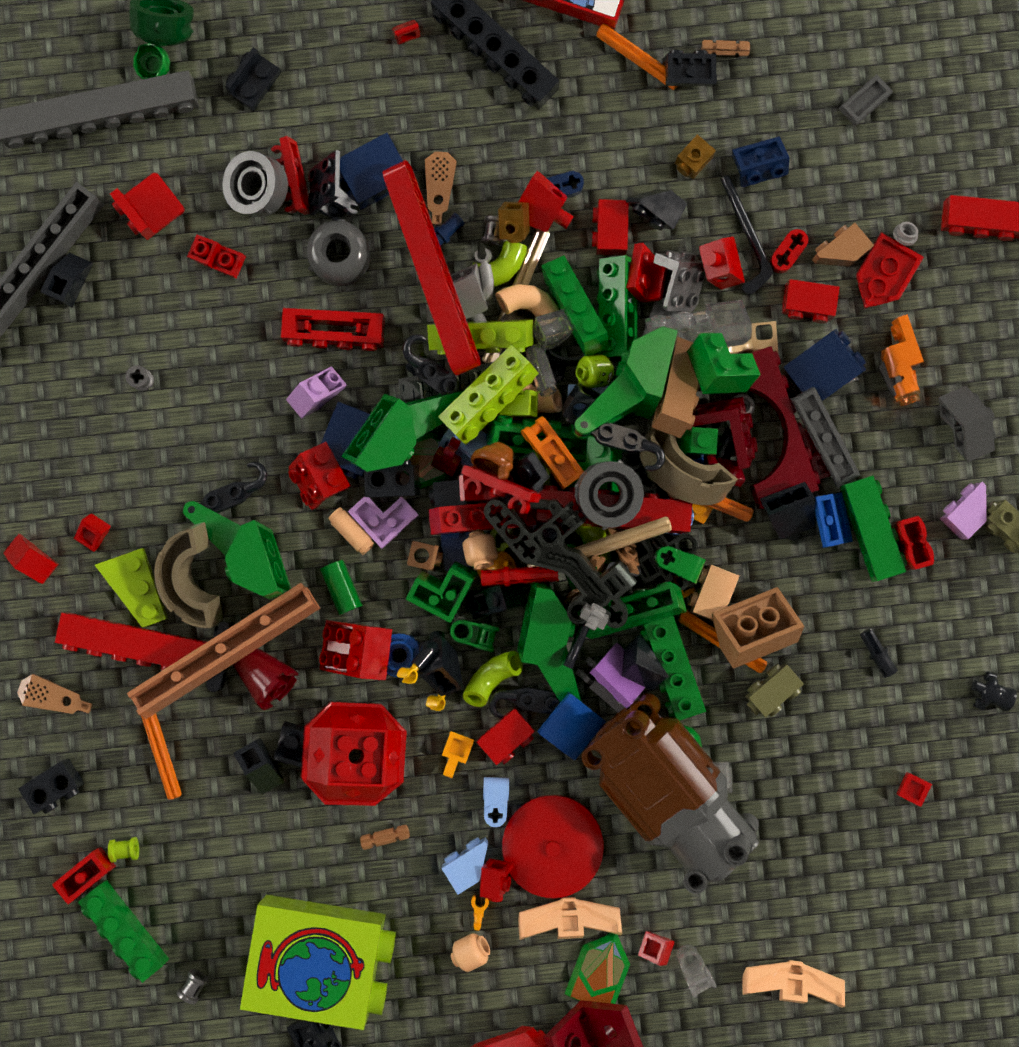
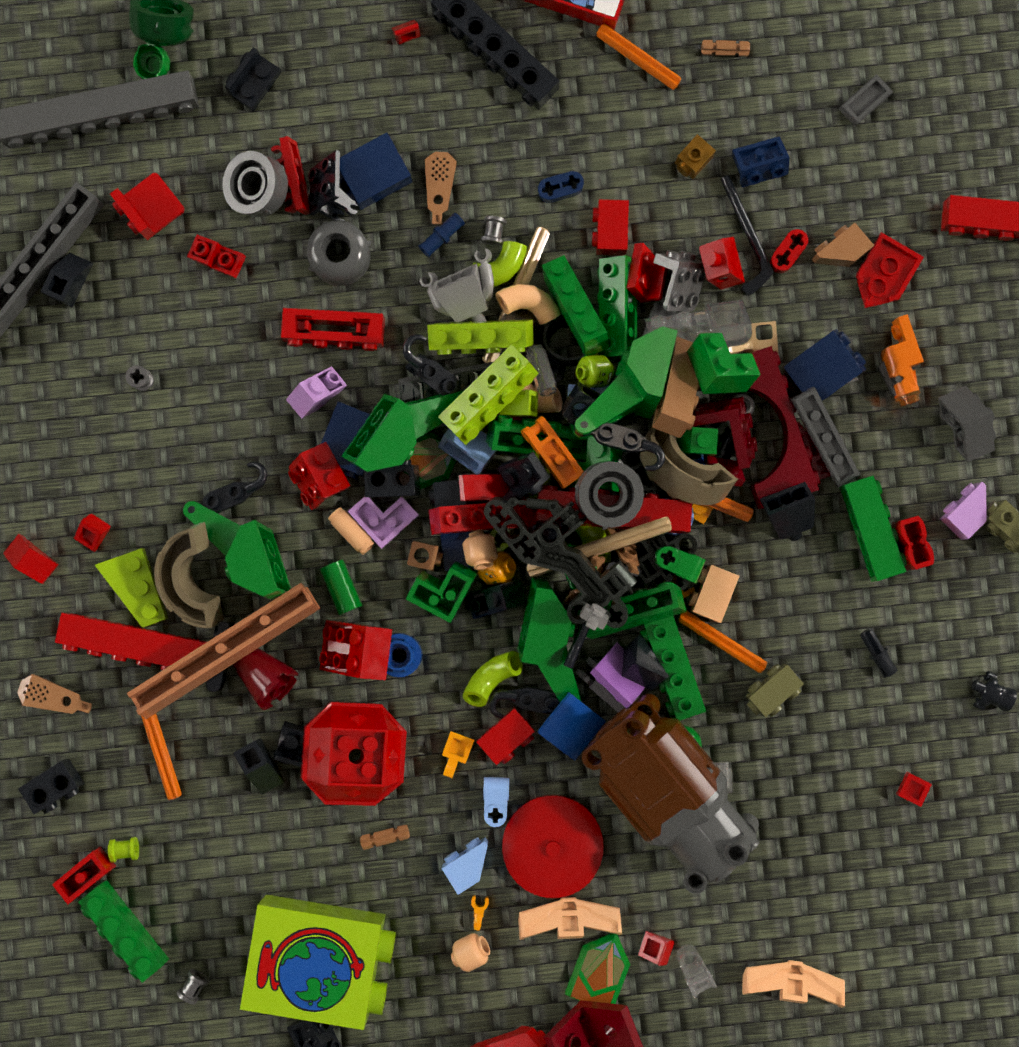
(431, 268): red beam -> none
(438, 667): black torso -> none
(447, 459): dark red plate -> none
(476, 635): green piece -> none
(494, 459): dark orange hat -> none
(495, 879): red brick -> none
(499, 487): red plate -> none
(514, 221): pearl gold brick -> none
(517, 575): red pin -> none
(545, 203): red torso -> none
(552, 329): clear brick -> none
(659, 206): black slope -> none
(690, 68): black bracket -> none
(756, 627): medium nougat slope -> none
(810, 301): red brick -> none
(832, 520): blue slope -> none
(906, 233): light grey plate -> none

